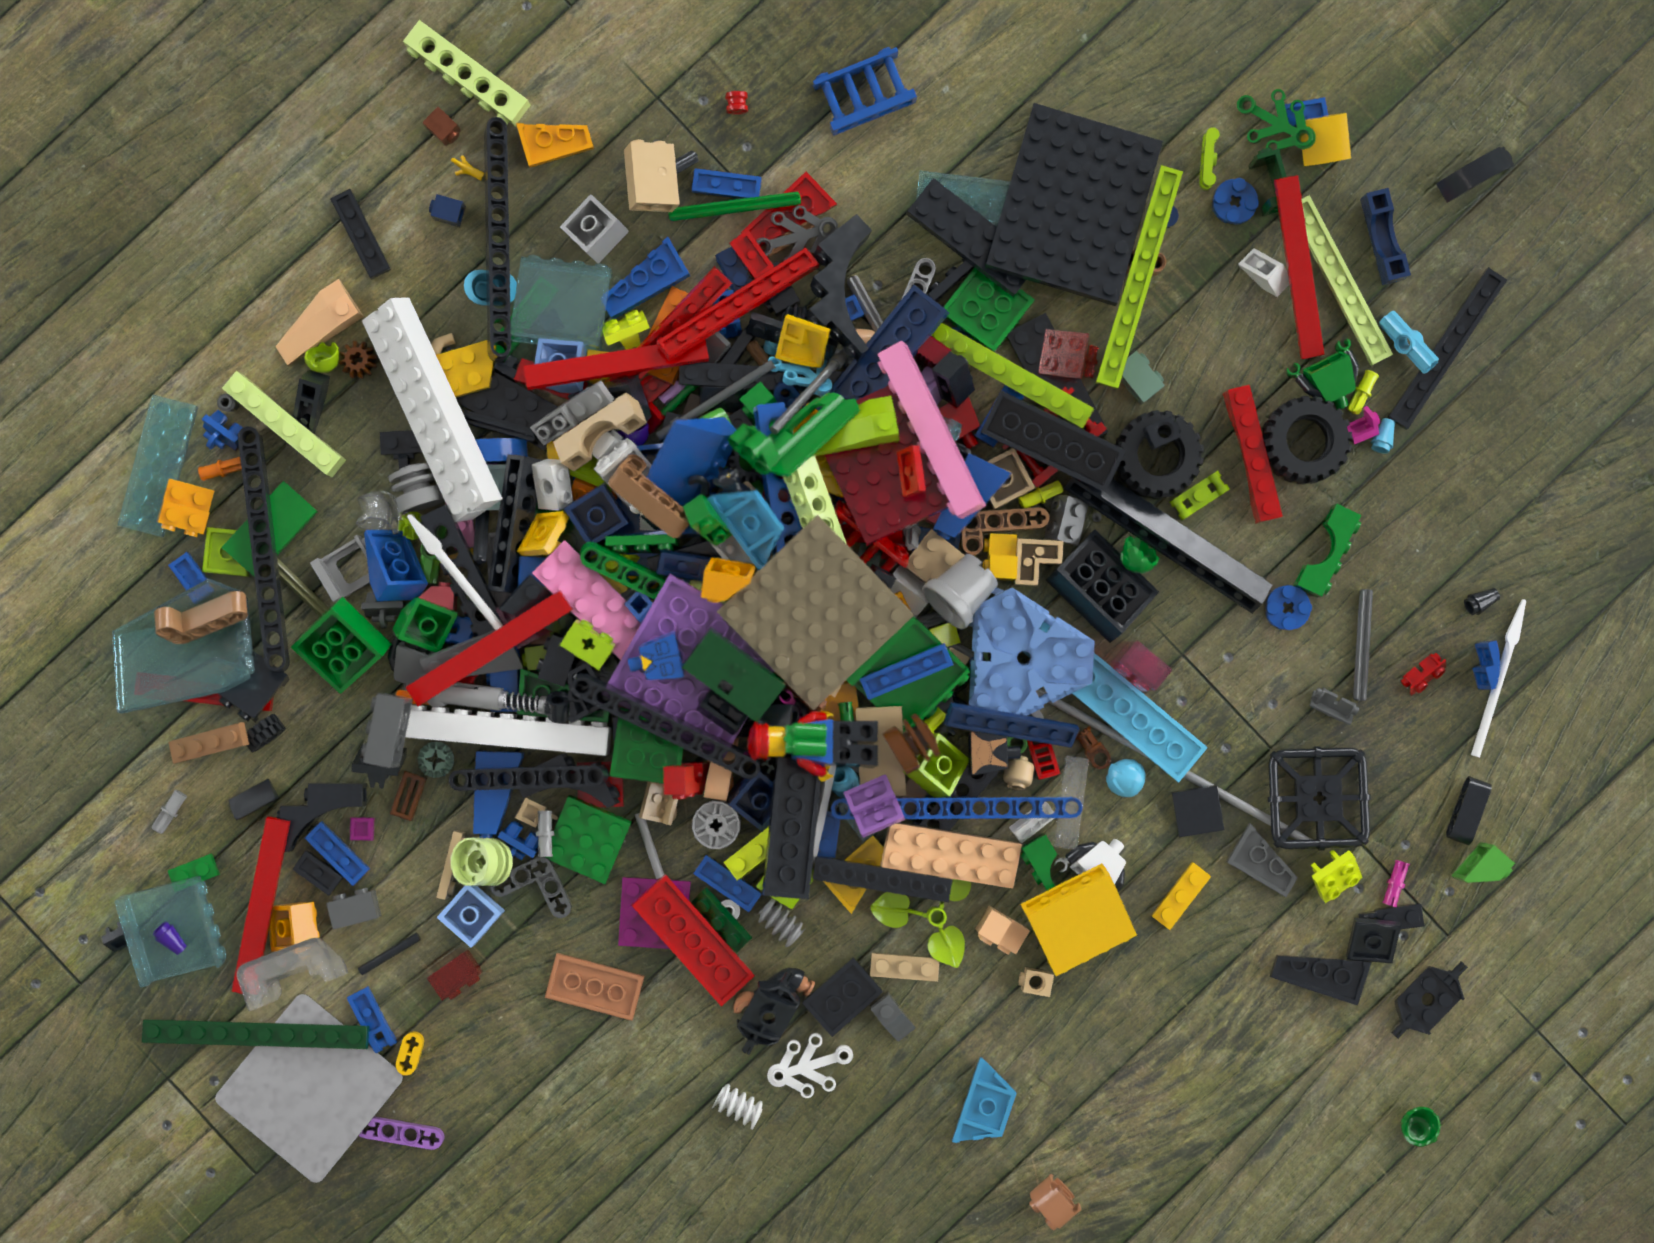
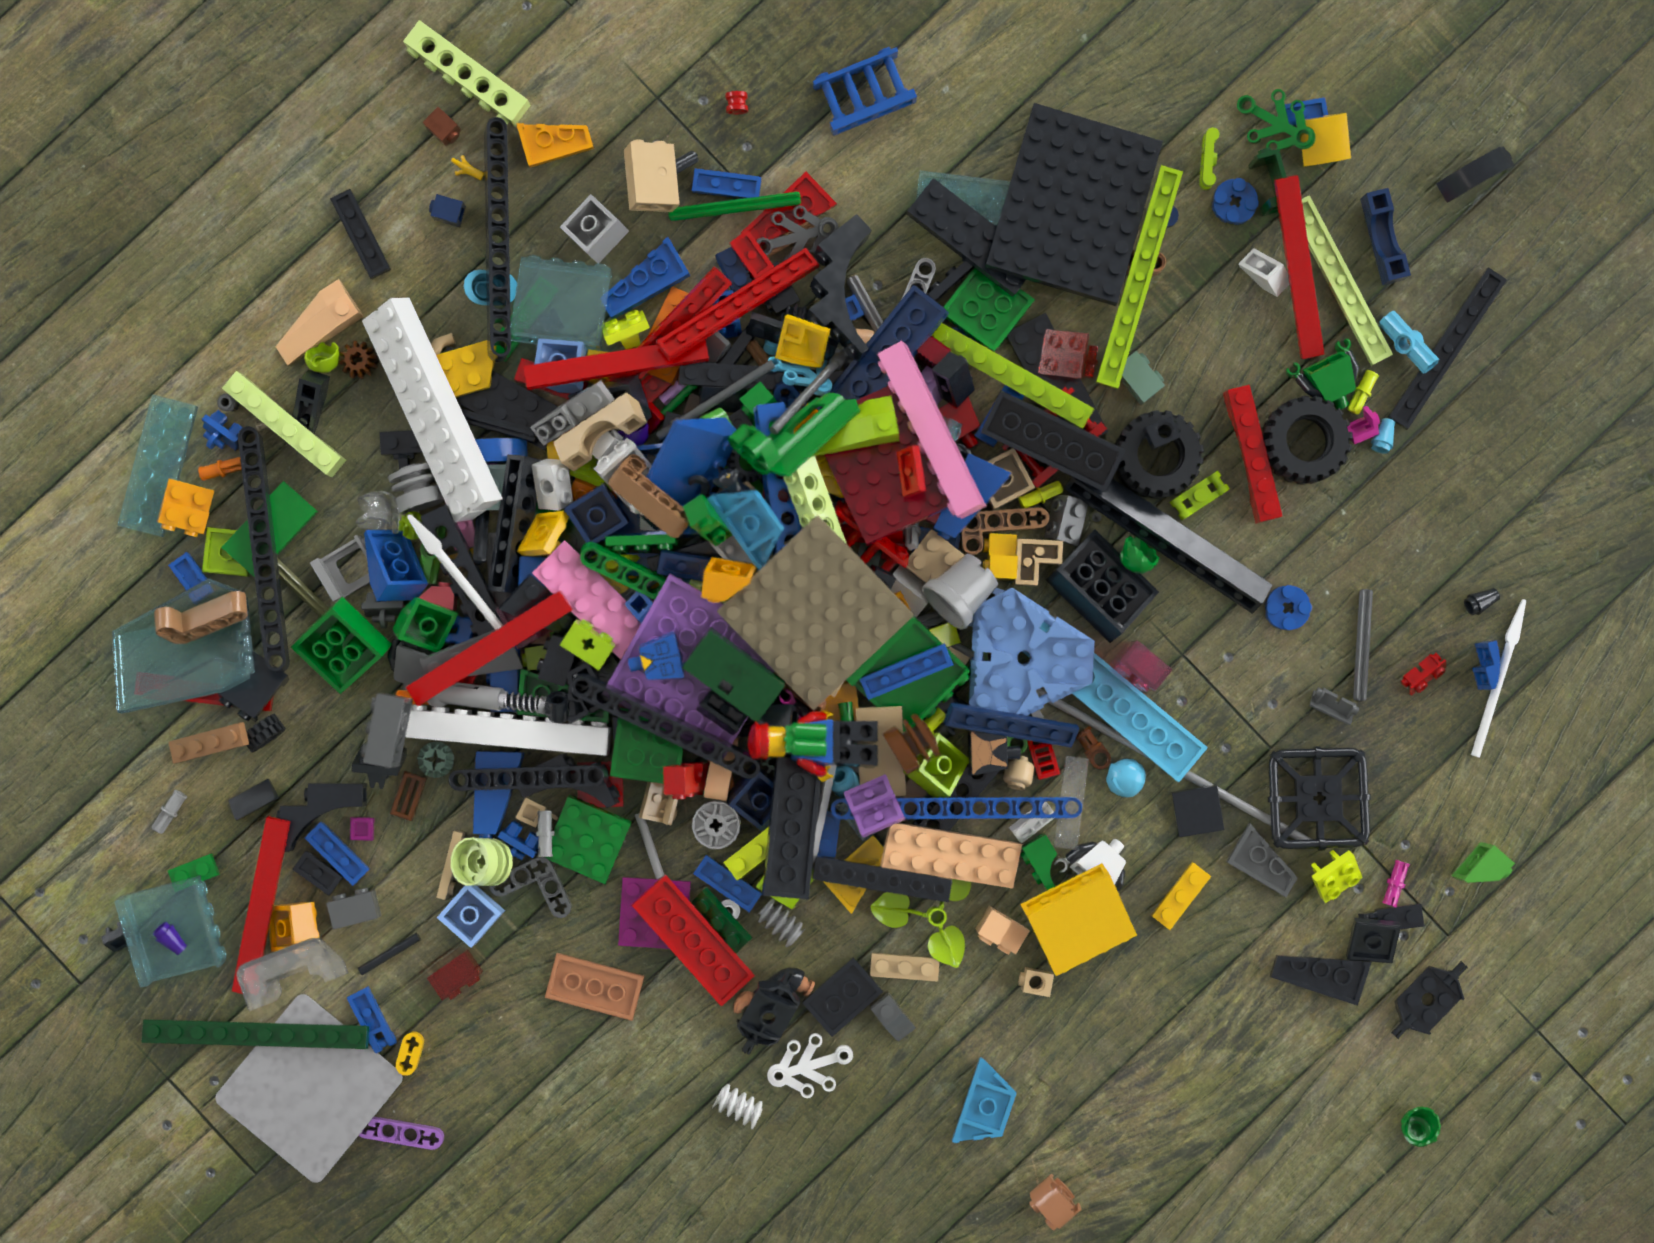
(508, 368): black tile -> none
(1340, 526): green arch -> none
(1468, 810): black beam -> none

